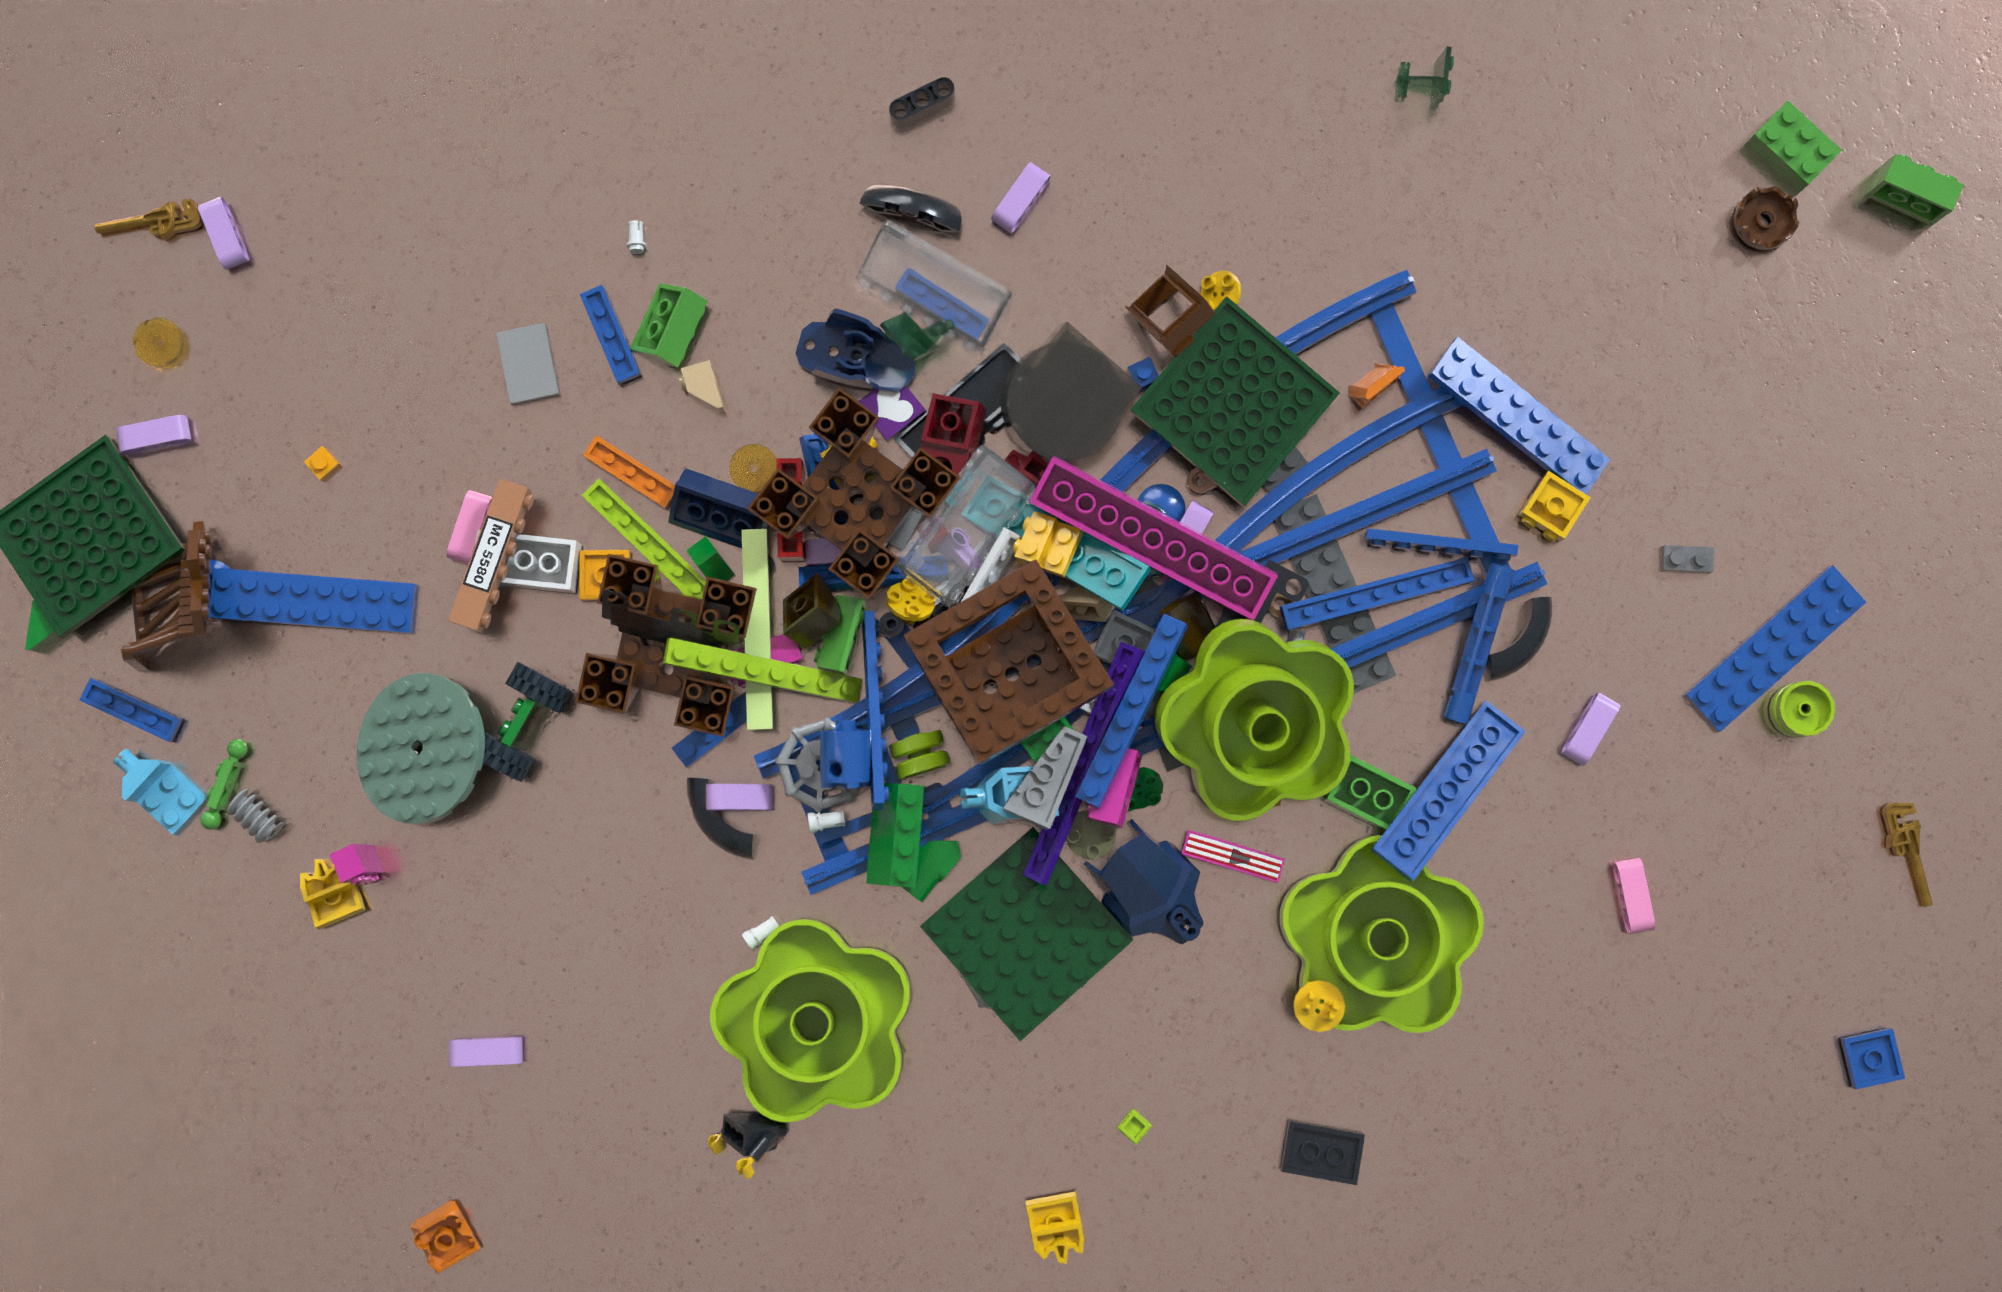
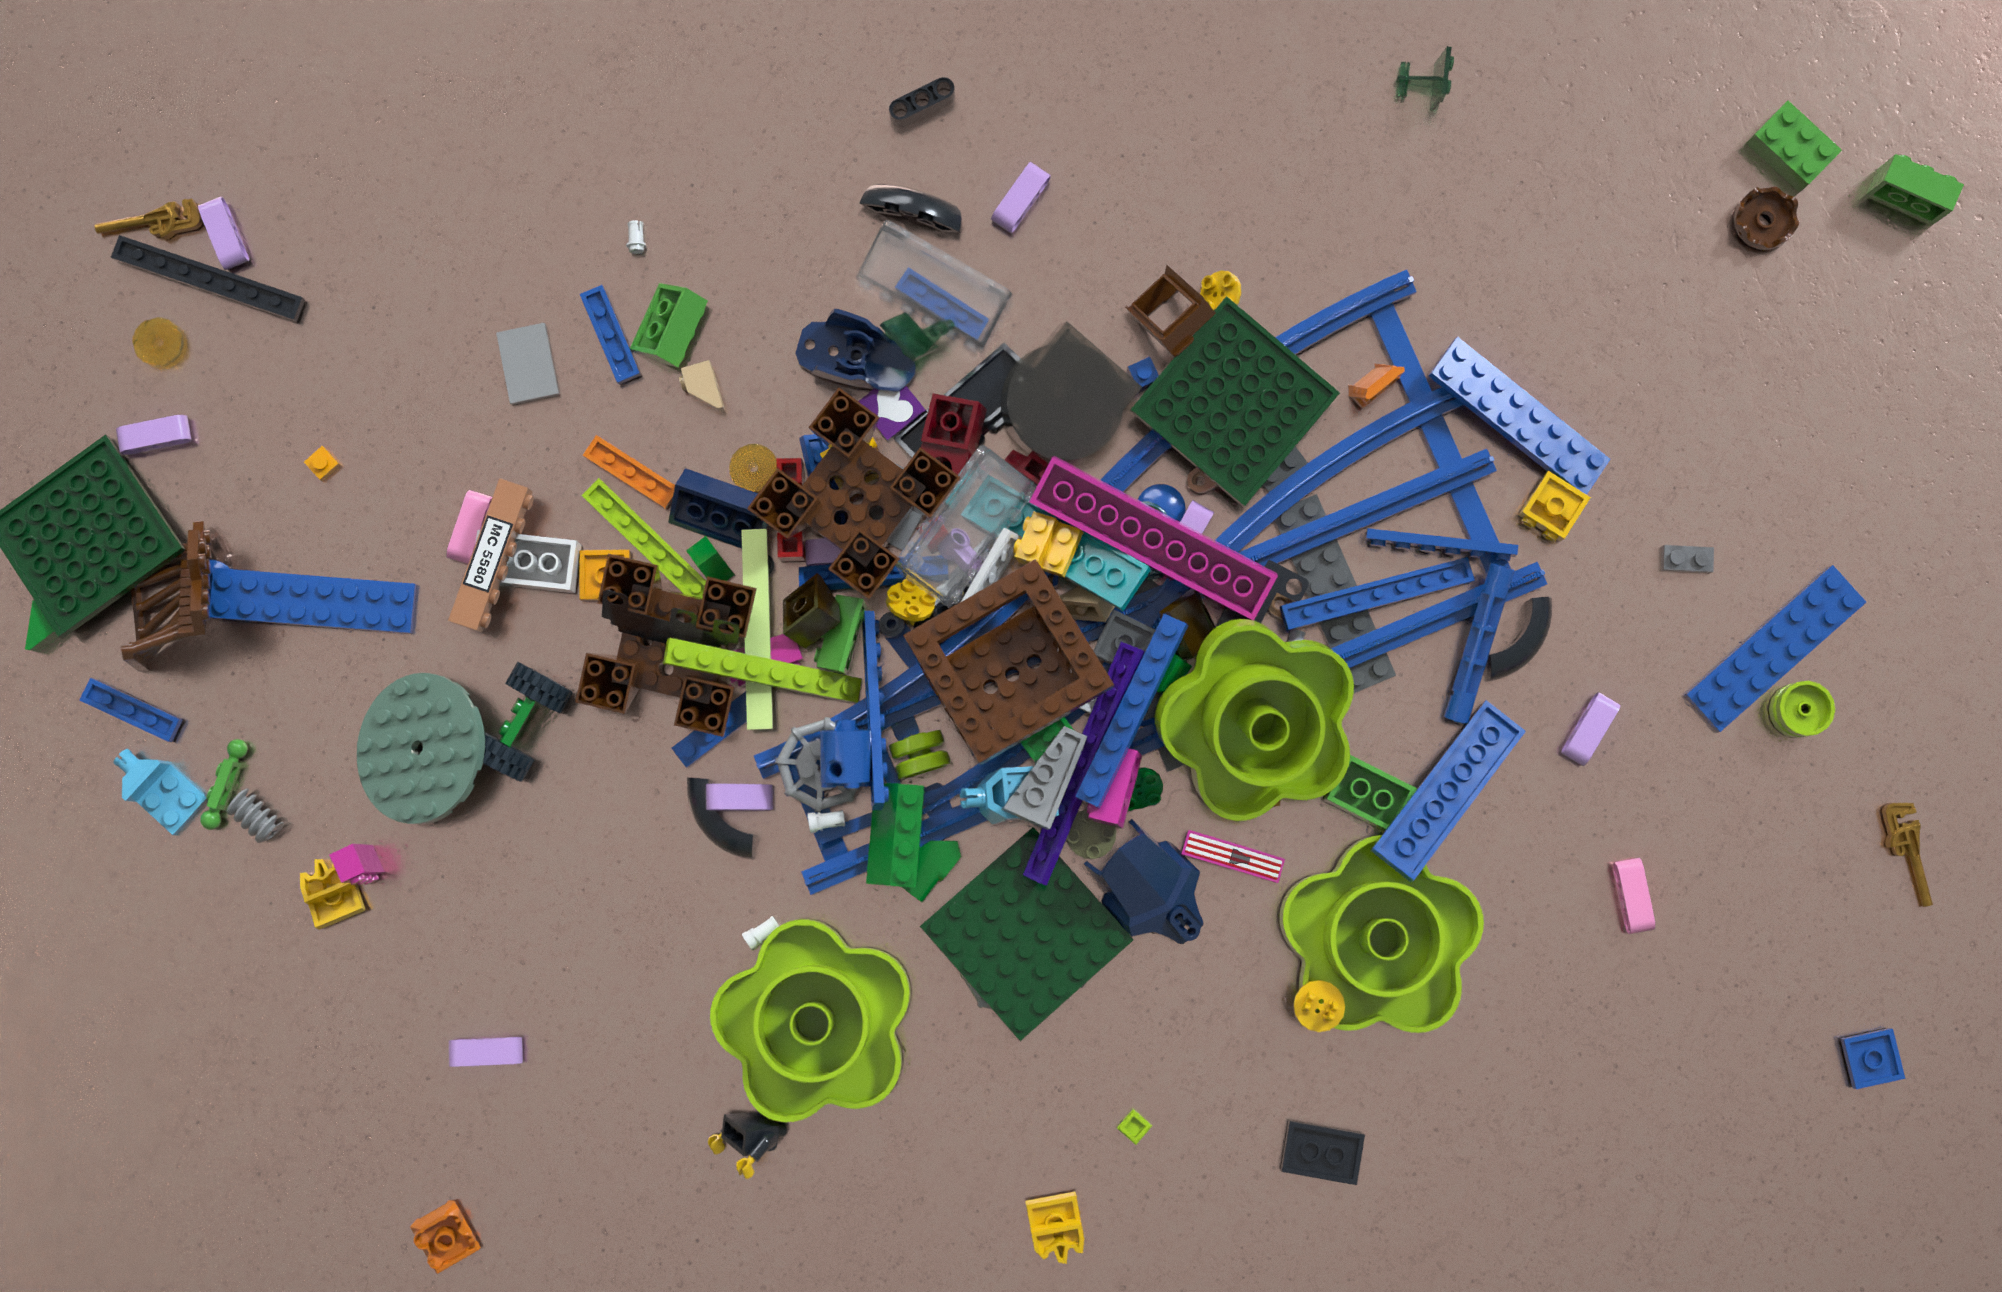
(207, 278): none -> black plate

